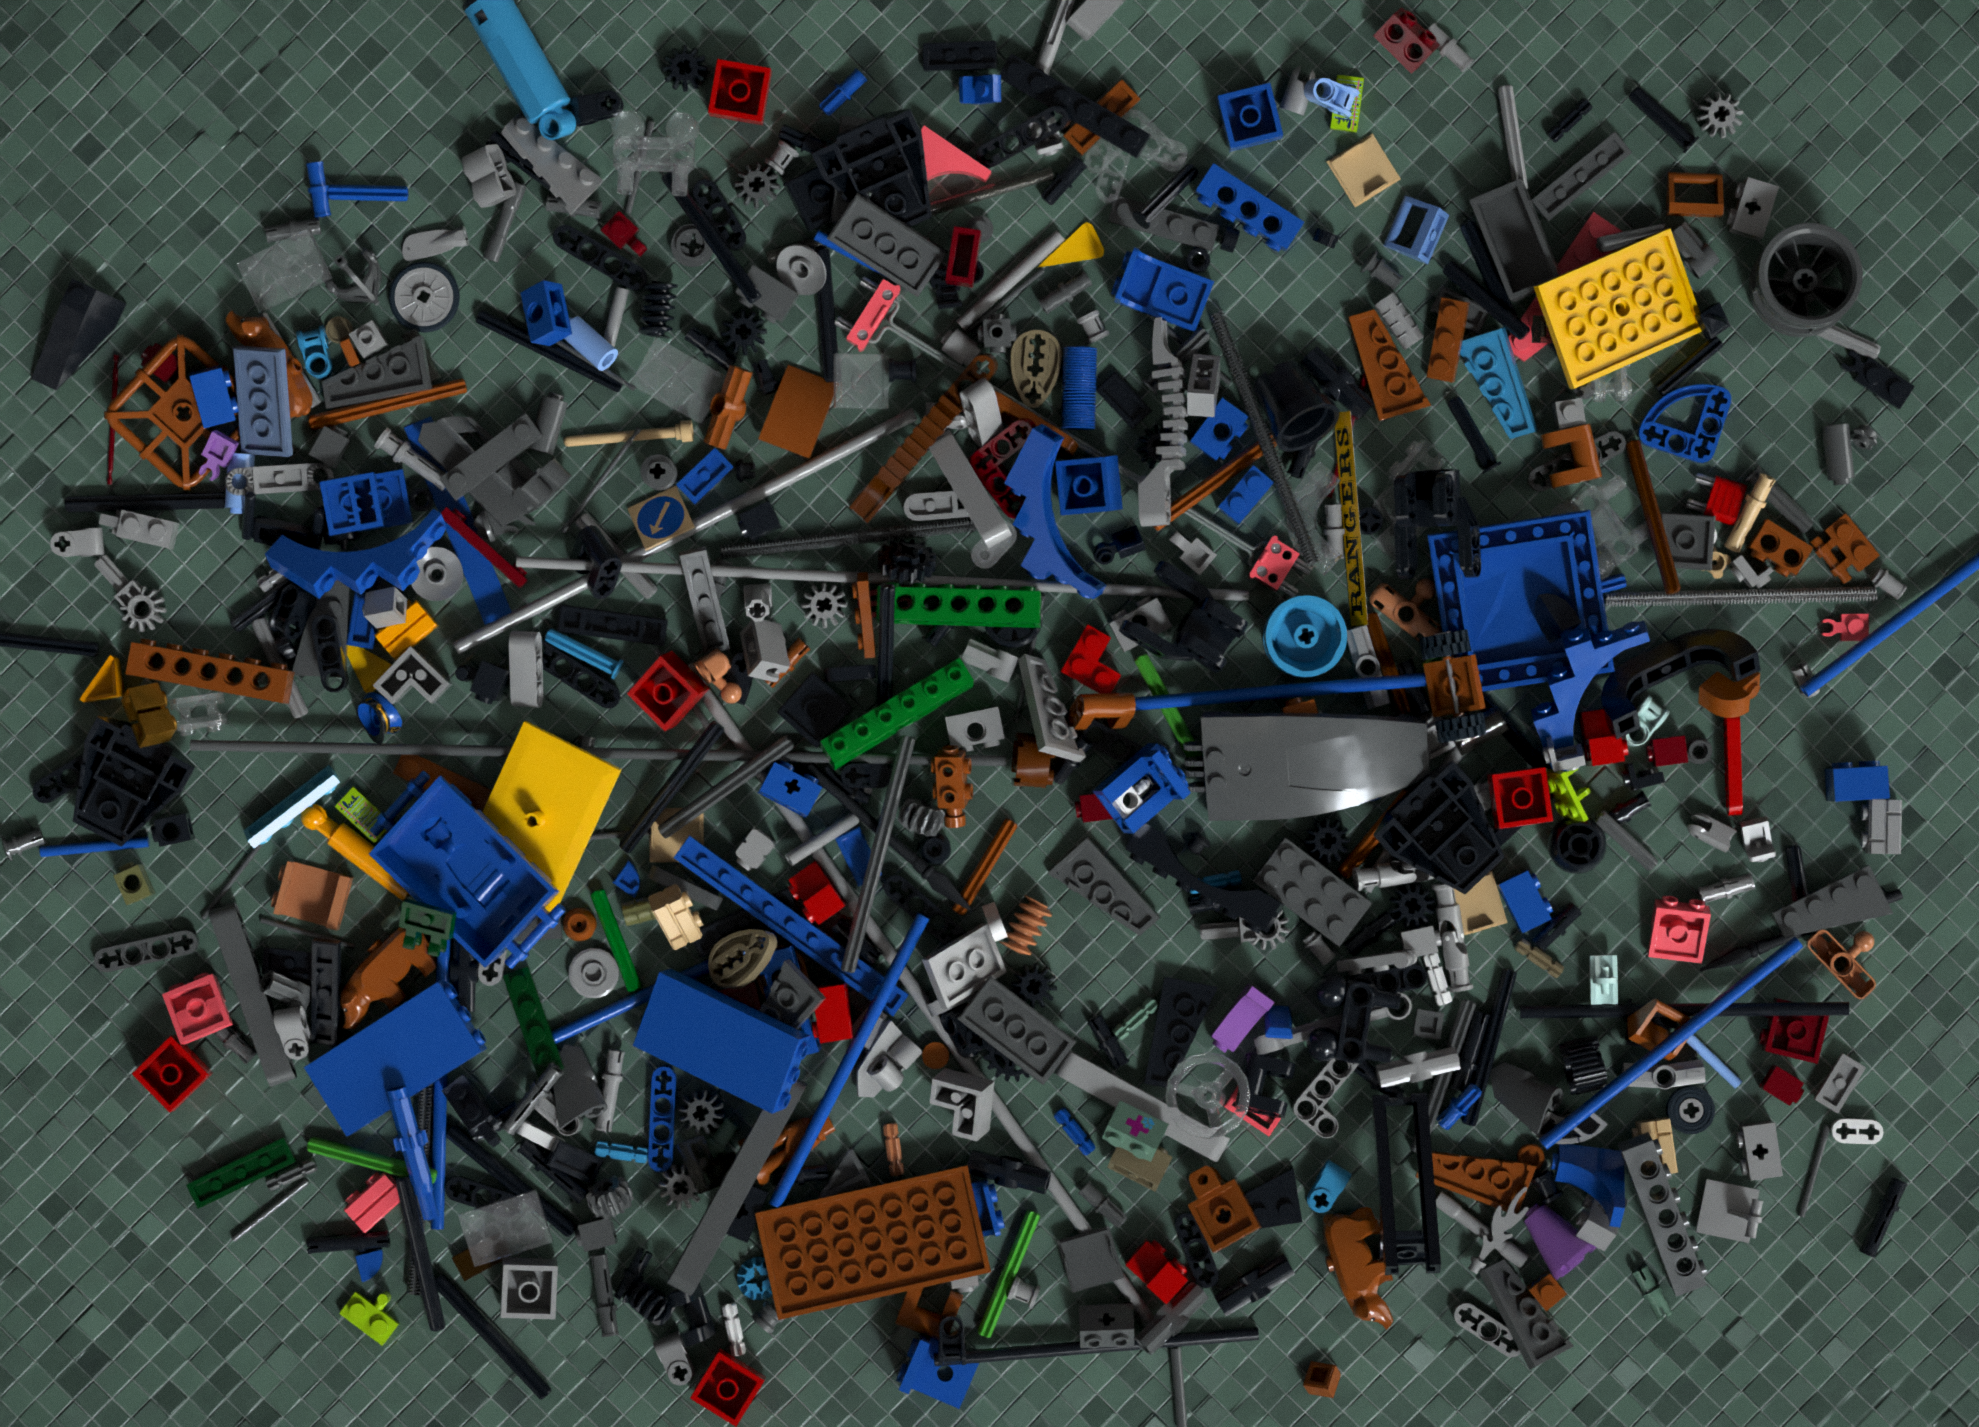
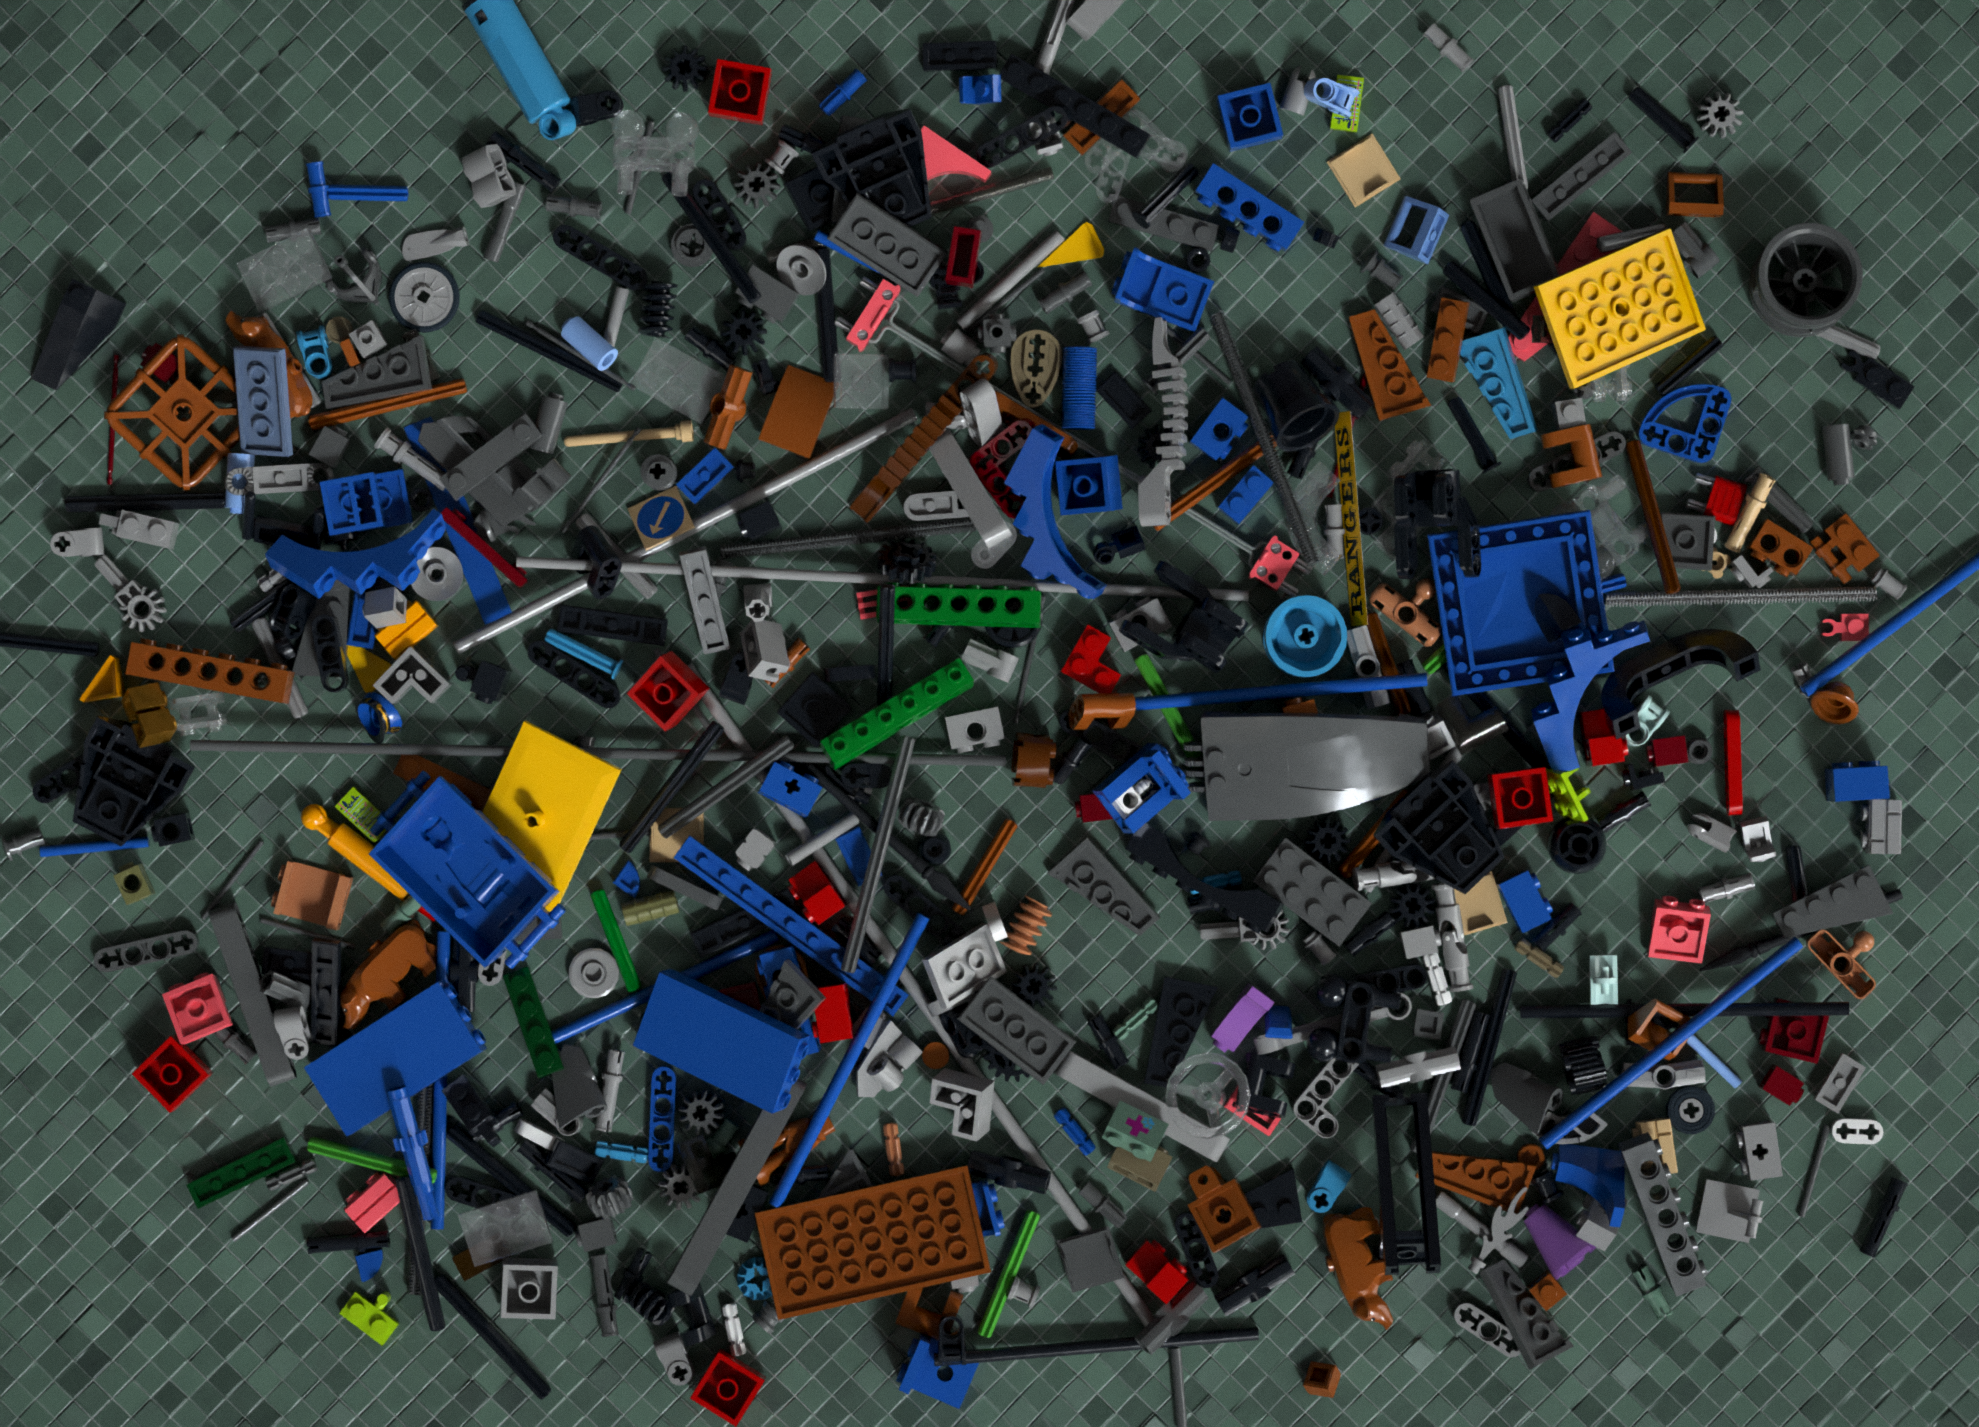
(213, 397): blue brick -> none
(219, 452): medium lavender plate -> none
(285, 811): medium azure plate -> none
(429, 920): dark green plate -> none
(526, 669): light grey beam -> none
(541, 1088): dark grey pin -> none
(546, 313): blue brick -> none
(558, 167): light grey wing -> none
(579, 915): dark orange plate -> none
(623, 232): dark red plate -> none
(676, 917): tan brick -> none
(712, 669): nougat piece -> none
(733, 947): dark tan piece -> none
(822, 596): light grey gear -> none
(864, 615): dark orange plate -> none
(952, 782): dark orange brick -> none
(1047, 711): light grey wing -> none
(1063, 181): black axle -> none
(1106, 1325): dark grey brick -> none
(1195, 554): light grey plate -> none
(1203, 385): light grey brick -> none
(1378, 961): light grey plate -> none
(1402, 45): dark red brick -> none
(1453, 686): plate -> none
(1459, 1106): blue axle -> none
(1564, 758): light grey bracket -> none
(1625, 840): dark grey axle -> none
(1712, 320): black tile -> none
(1728, 697): dark orange brick -> none
(1763, 197): light grey brick -> none
(1835, 703): none -> dark orange hat

